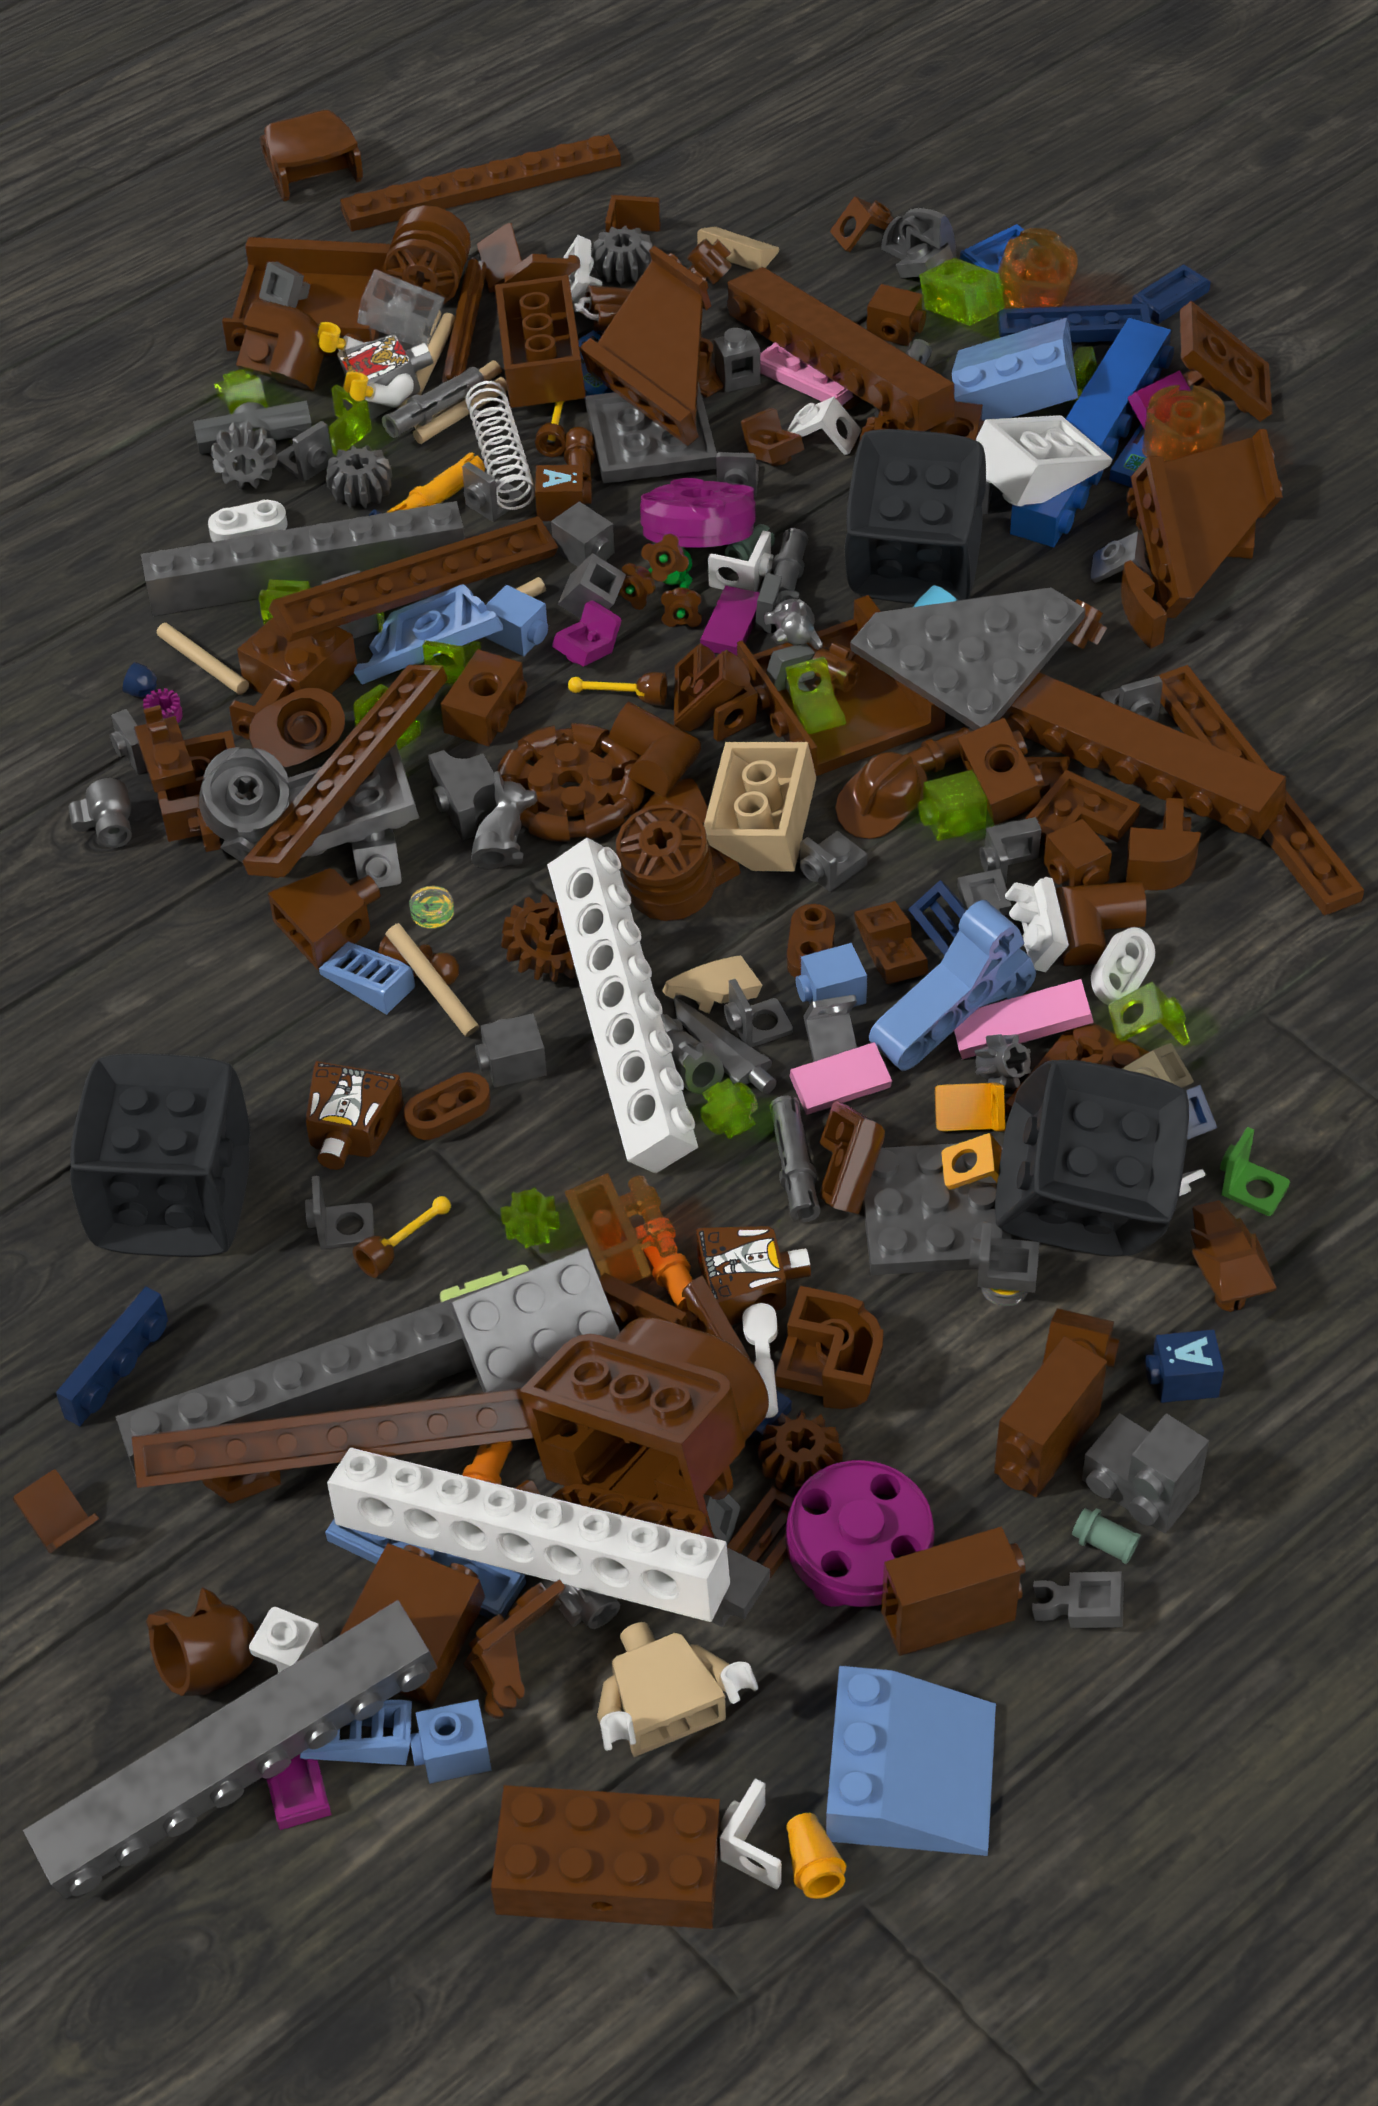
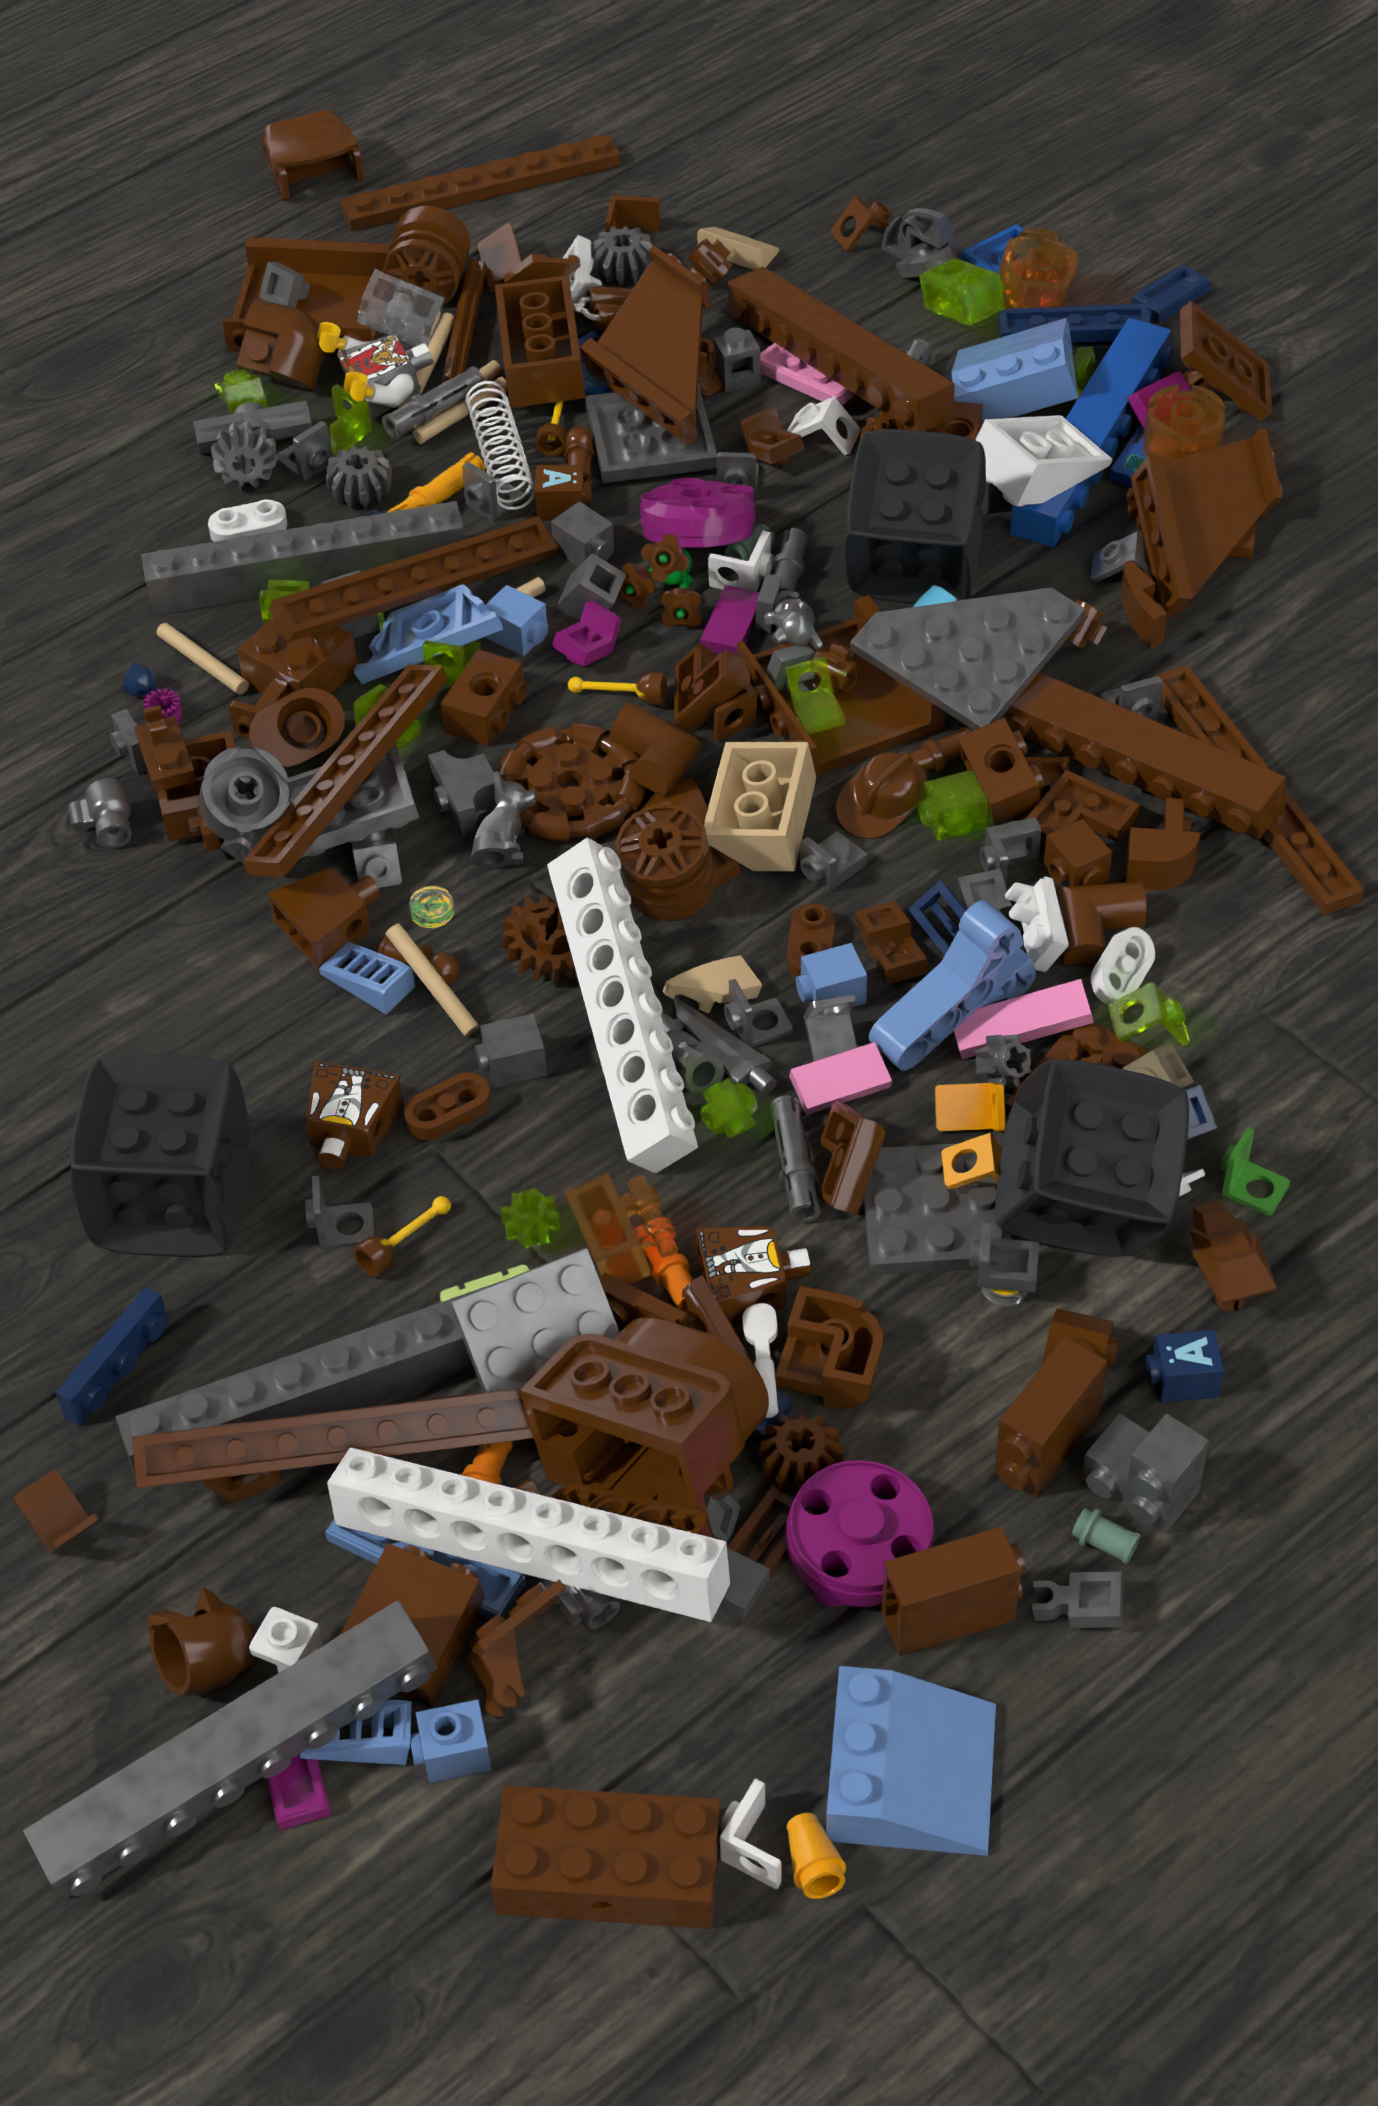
(665, 1690): tan torso -> none
(895, 314): reddish brown brick -> none

